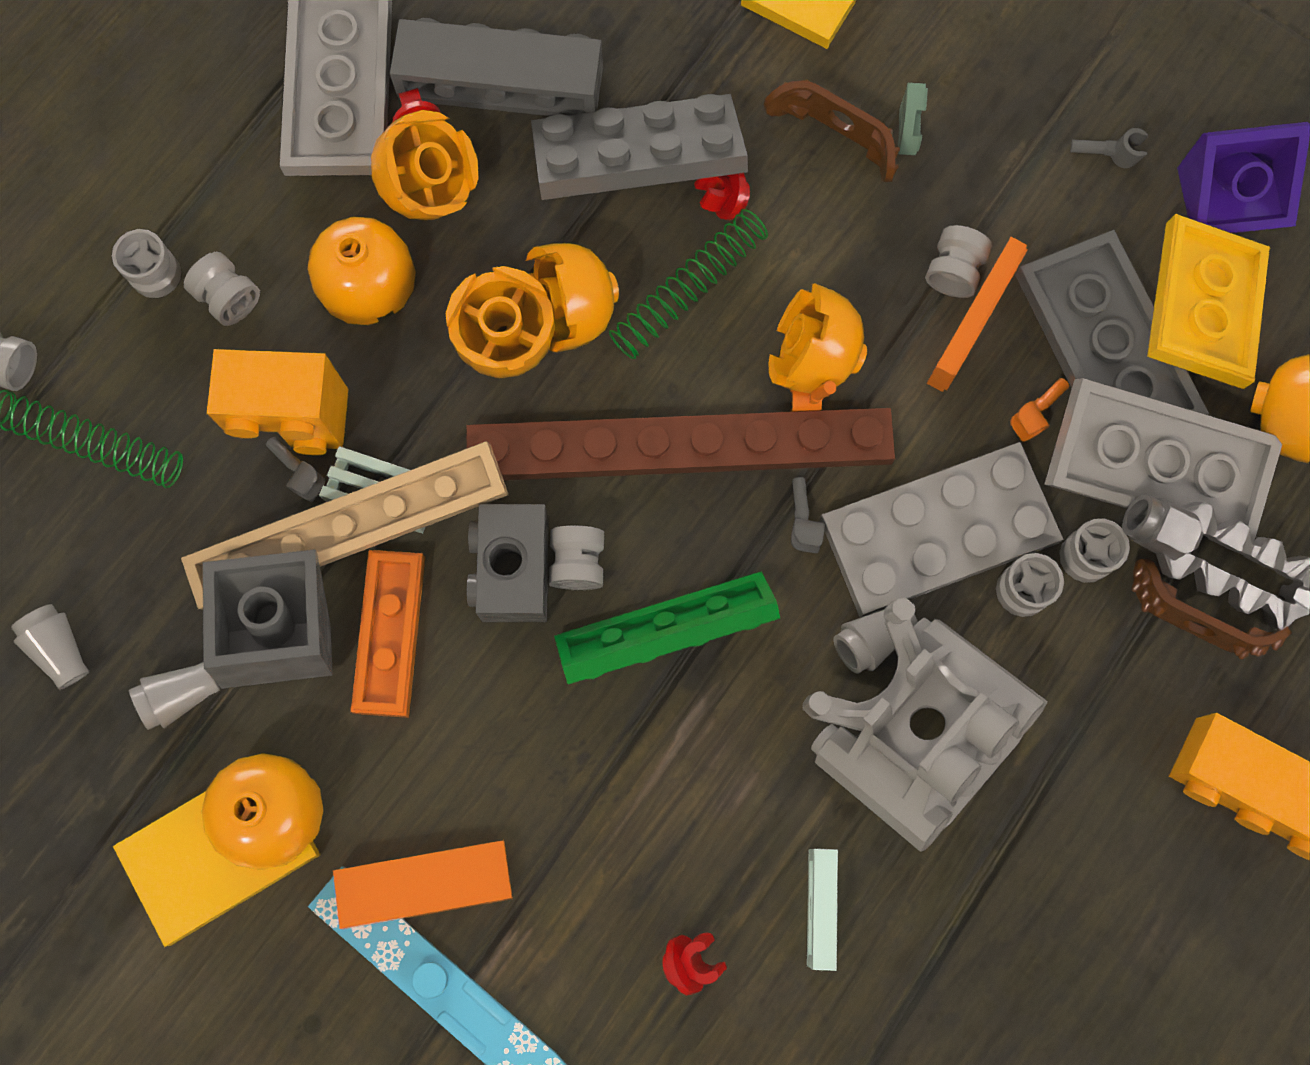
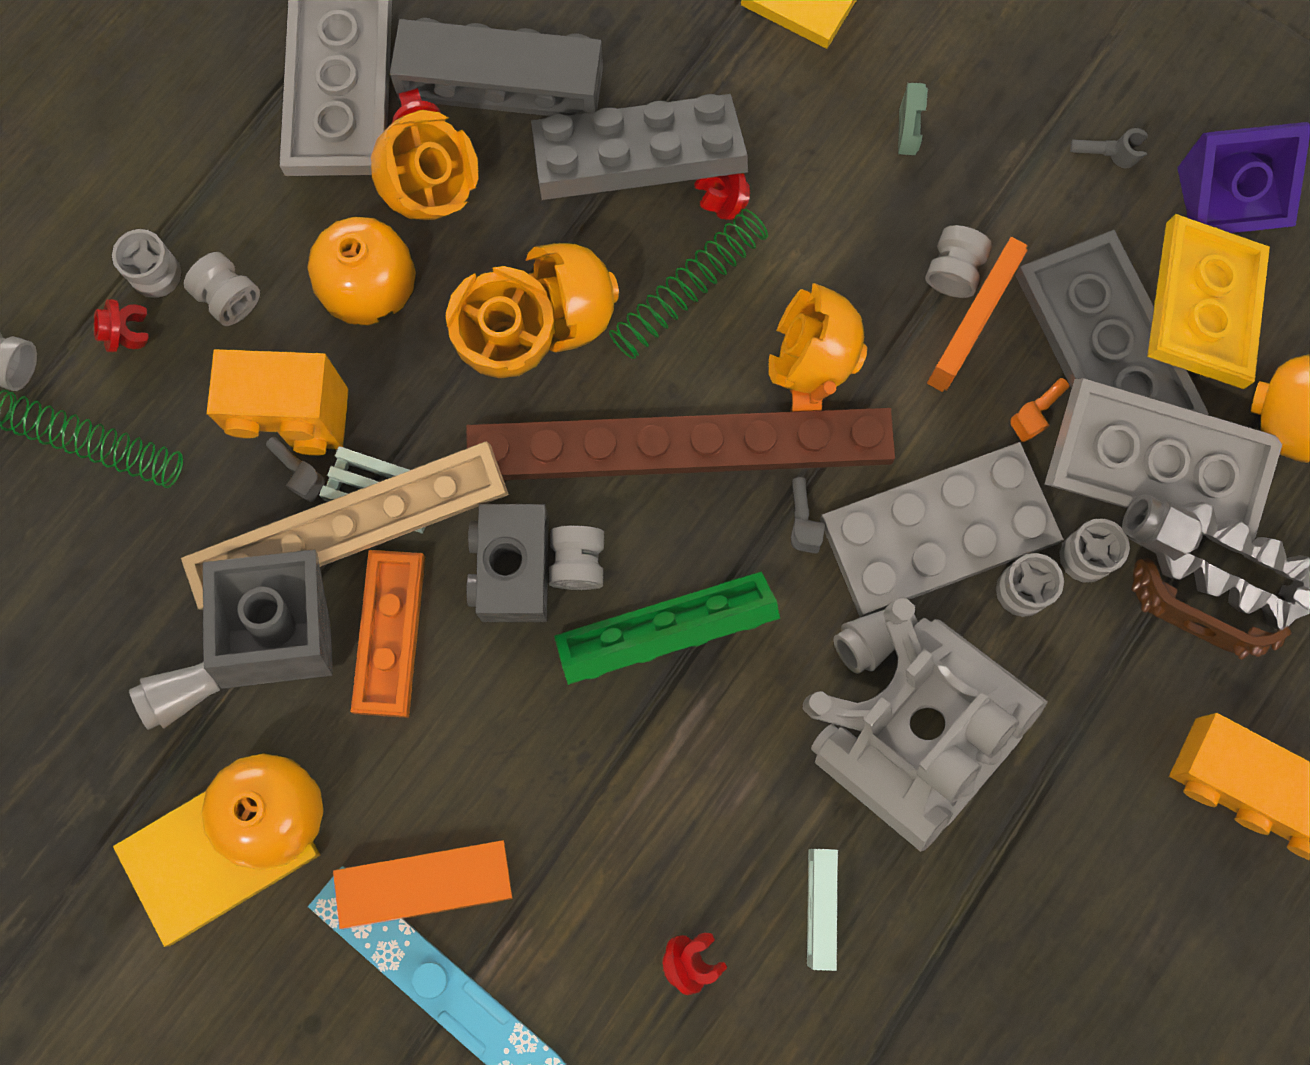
(51, 645): light grey cone -> none
(112, 328): none -> red plate
(810, 99): reddish brown piece -> none

